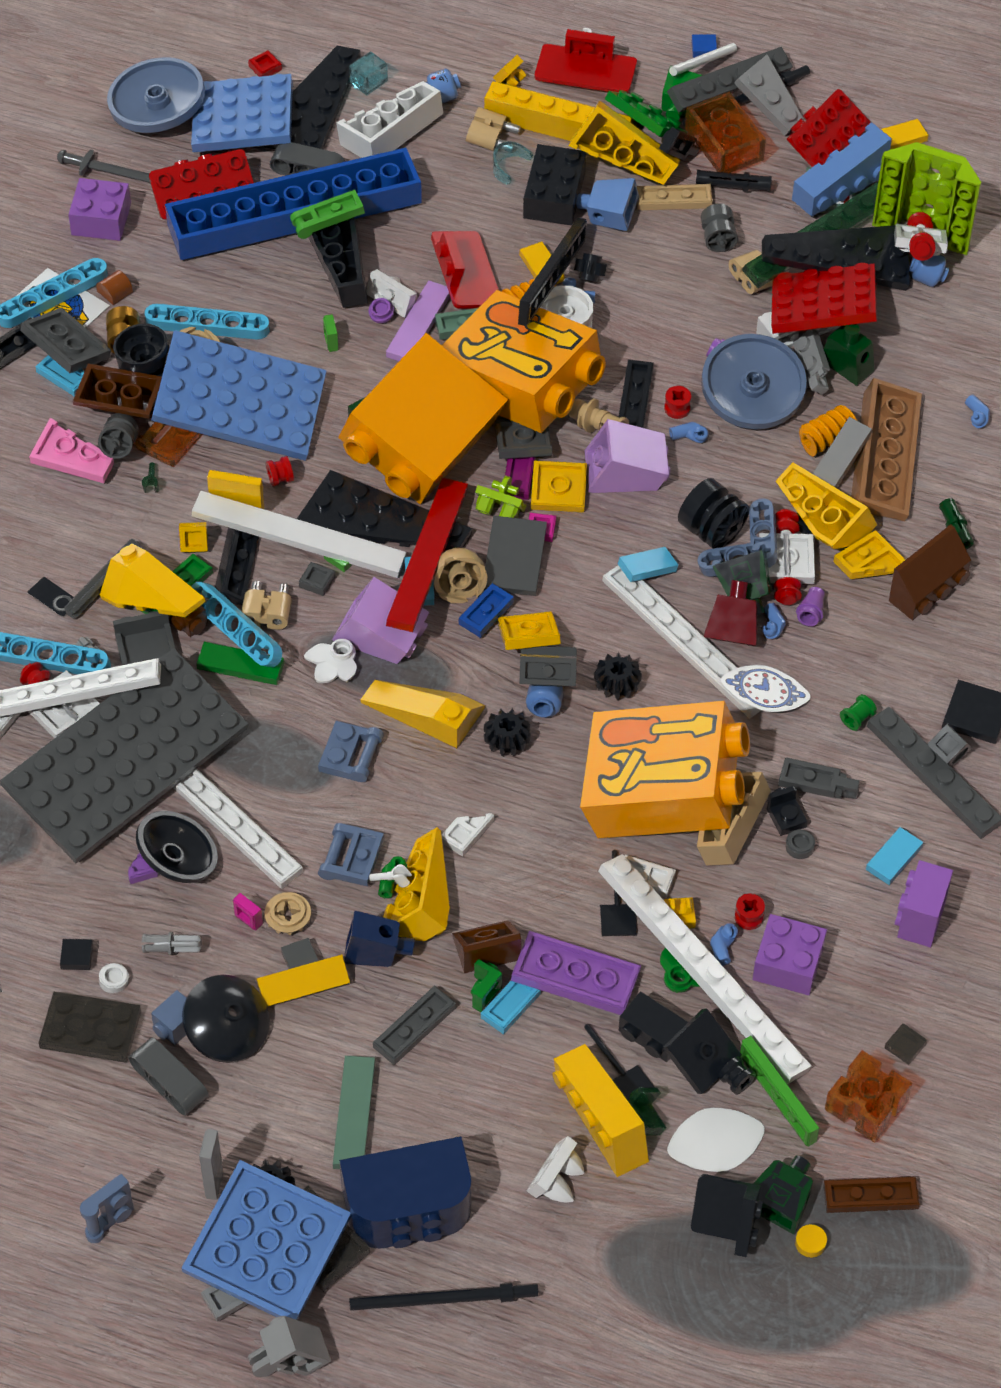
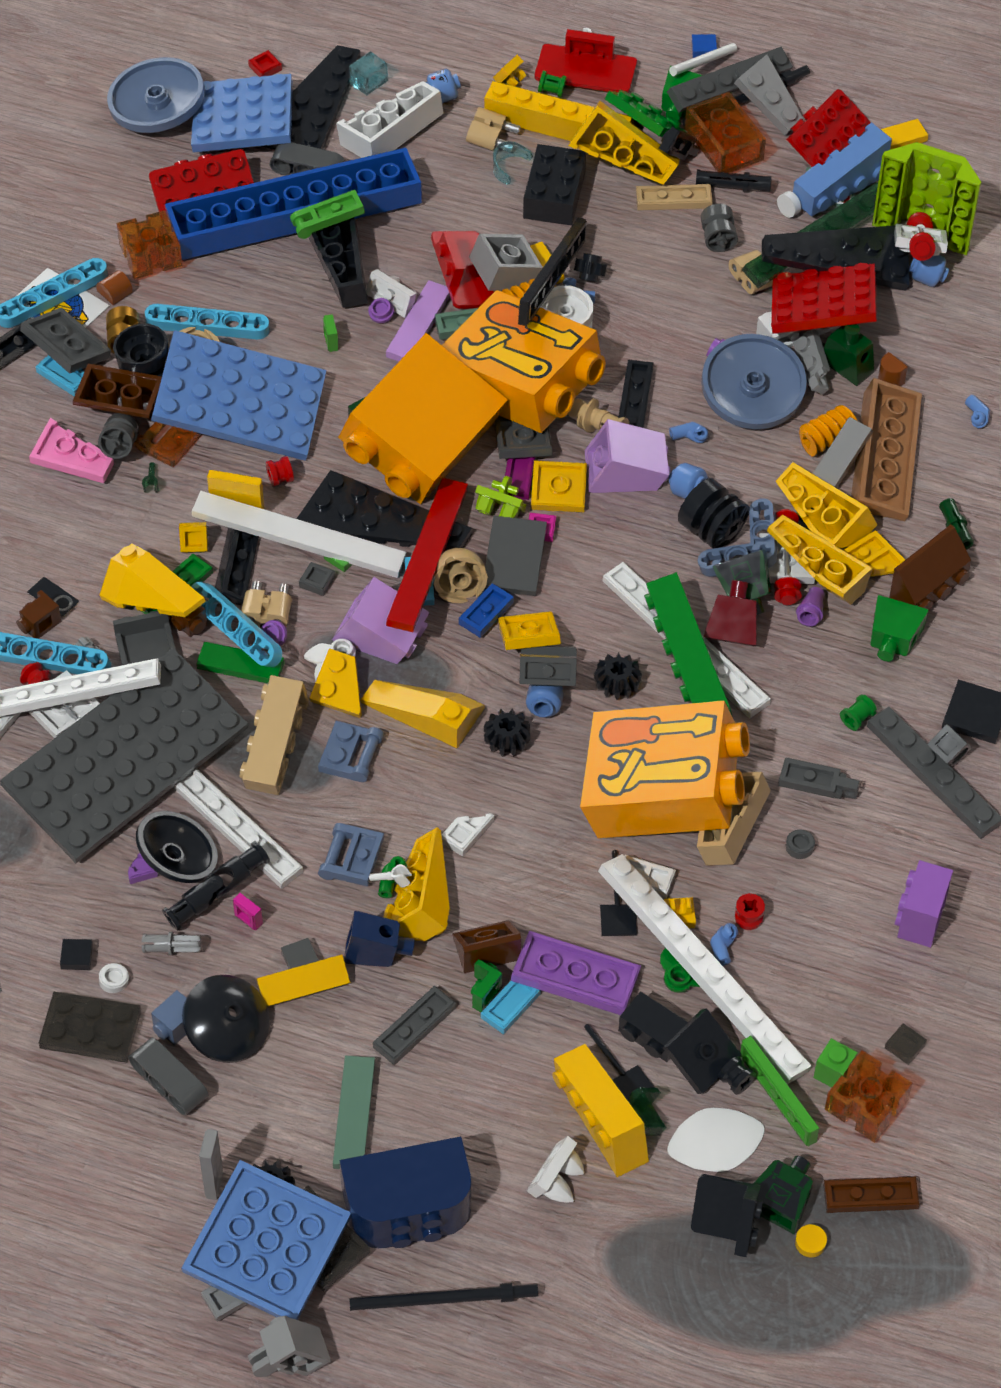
(39, 616): none -> reddish brown brick
(87, 162): dark grey sword -> none
(91, 589): dark grey axle -> none
(99, 209): medium lavender brick -> none
(114, 1204): sand blue plate -> none
(149, 244): none -> clear orange brick
(202, 895): none -> black piece
(274, 734): none -> tan wedge
(276, 631): none -> medium lavender plate
(276, 909): tan gear -> none
(338, 684): none -> yellow wing
(504, 260): none -> light grey brick
(552, 83): none -> green bush
(610, 202): medium blue torso -> none
(647, 564): medium azure tile -> none
(677, 402): red wheel -> none
(683, 641): none -> green brick
(685, 478): none -> medium blue head
(765, 688): sticker -> none
(776, 622): medium blue arm -> none
(785, 810): black bracket -> none
(789, 204): none -> white tile
(789, 954): medium lavender brick -> none
(825, 562): none -> yellow wedge
(833, 1062): none -> bright green brick
(892, 370): none -> dark orange brick
(894, 856): medium azure tile -> none
(896, 627): none -> green torso

